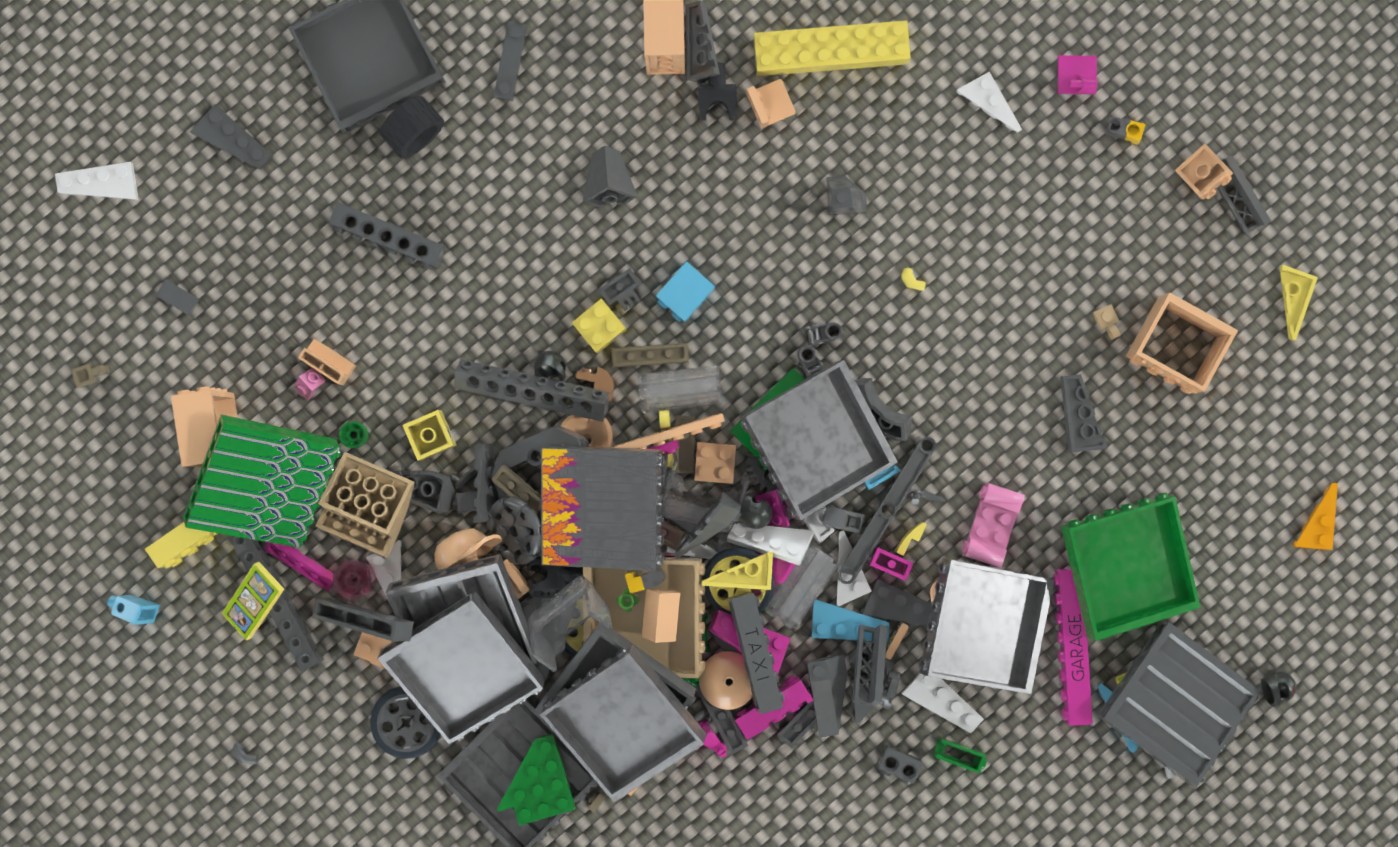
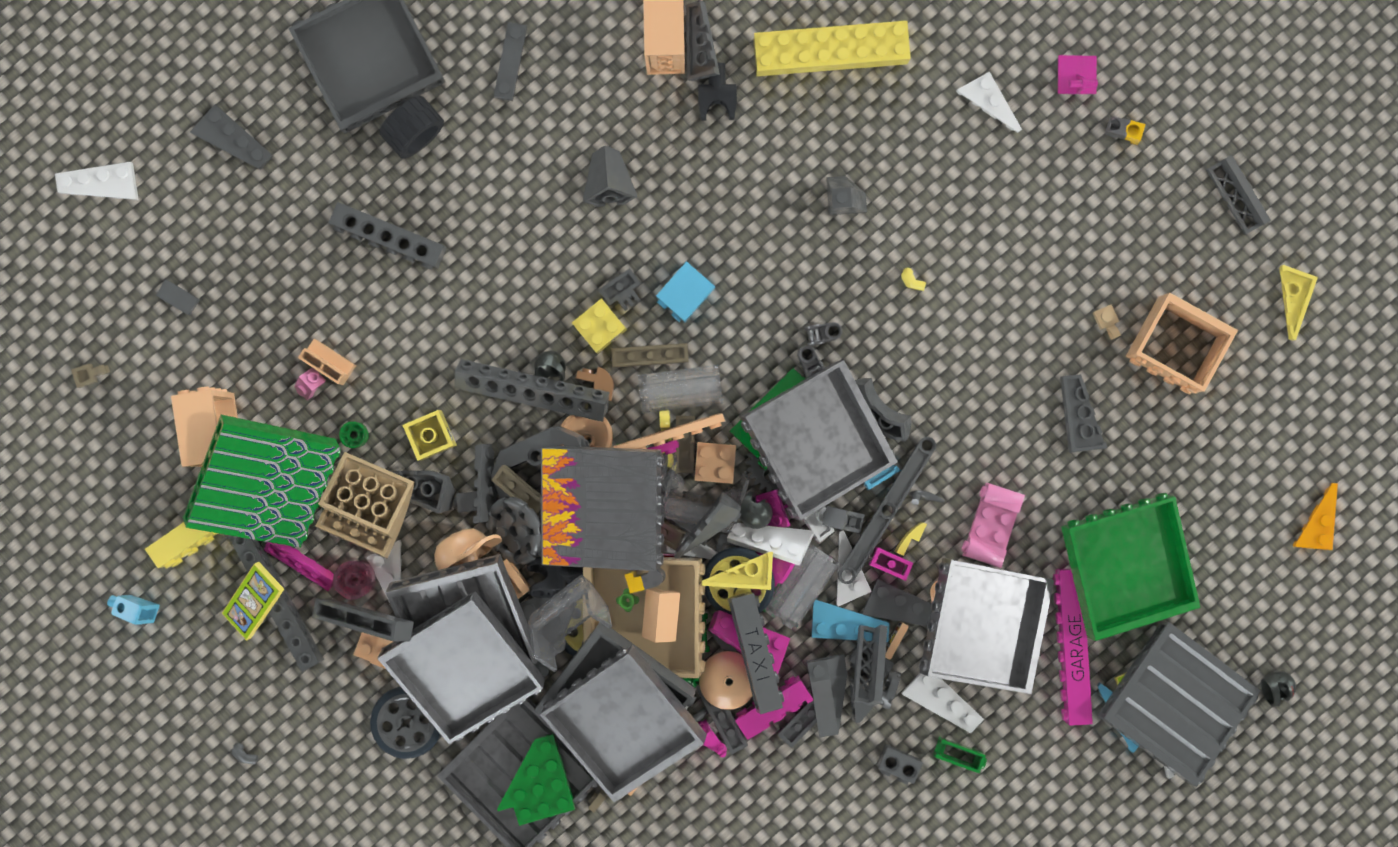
(460, 482): dark grey bar -> none
(770, 103): light nougat bracket -> none
(1204, 172): light nougat plate -> none

